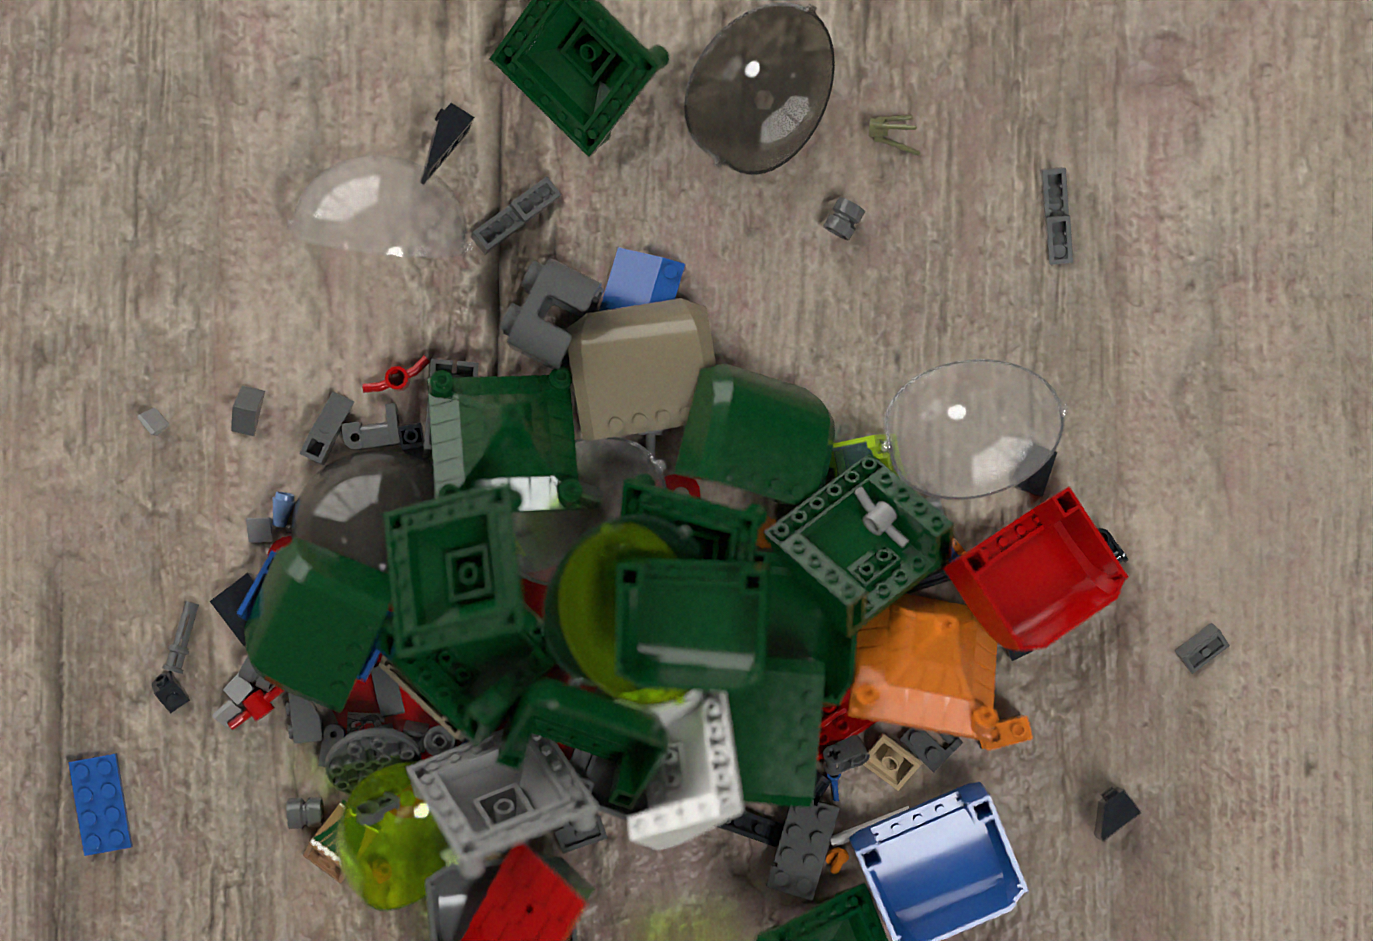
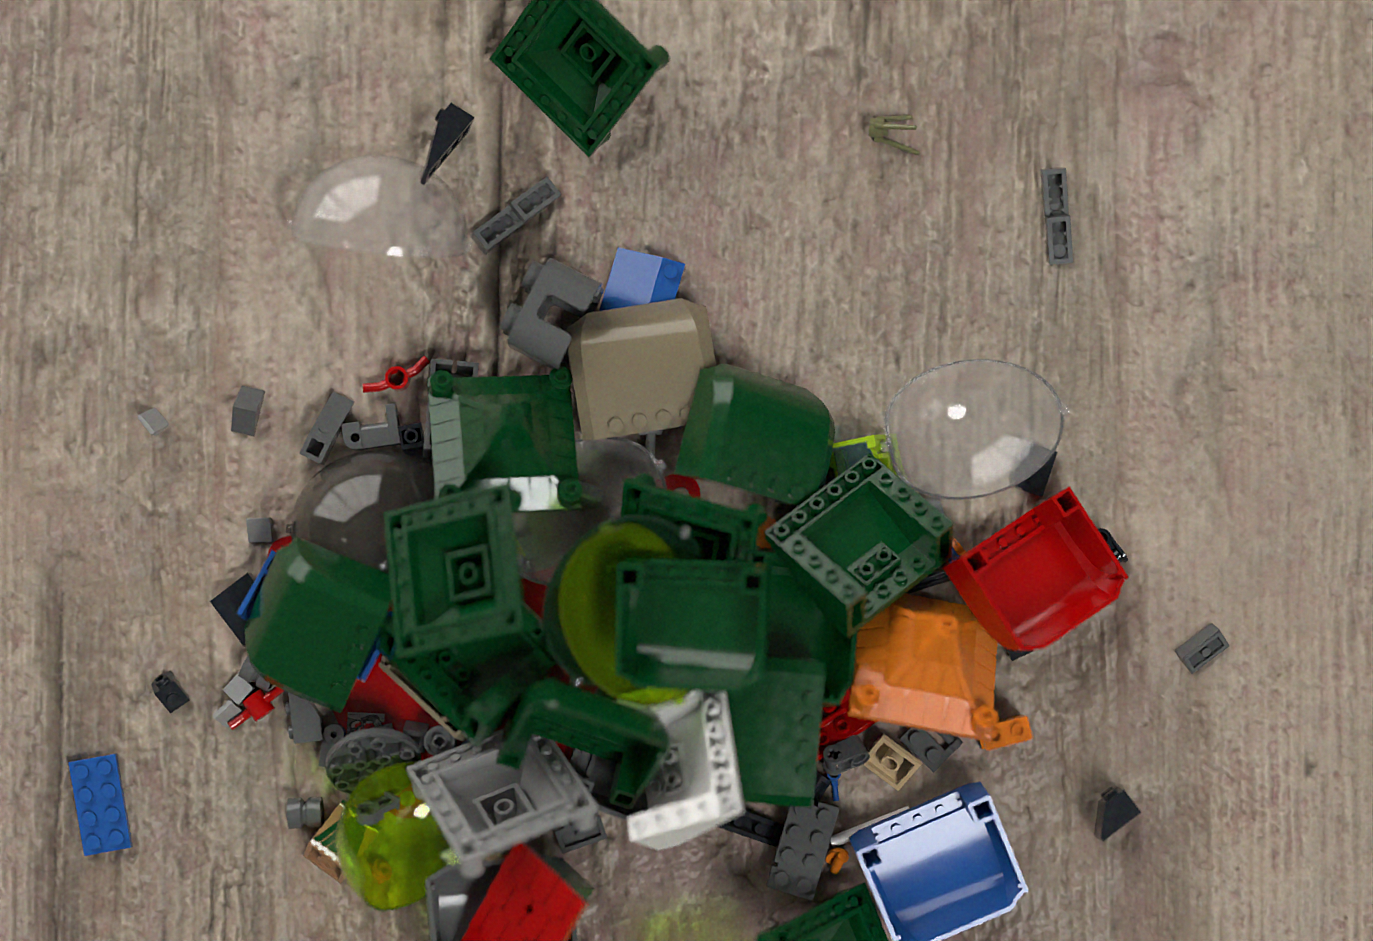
(191, 610): dark grey pin -> none
(282, 508): medium blue cone -> none
(387, 693): dark grey slope -> none
(761, 88): clear smoke windscreen -> none
(844, 218): dark grey wheel -> none
(880, 518): light grey piece -> none

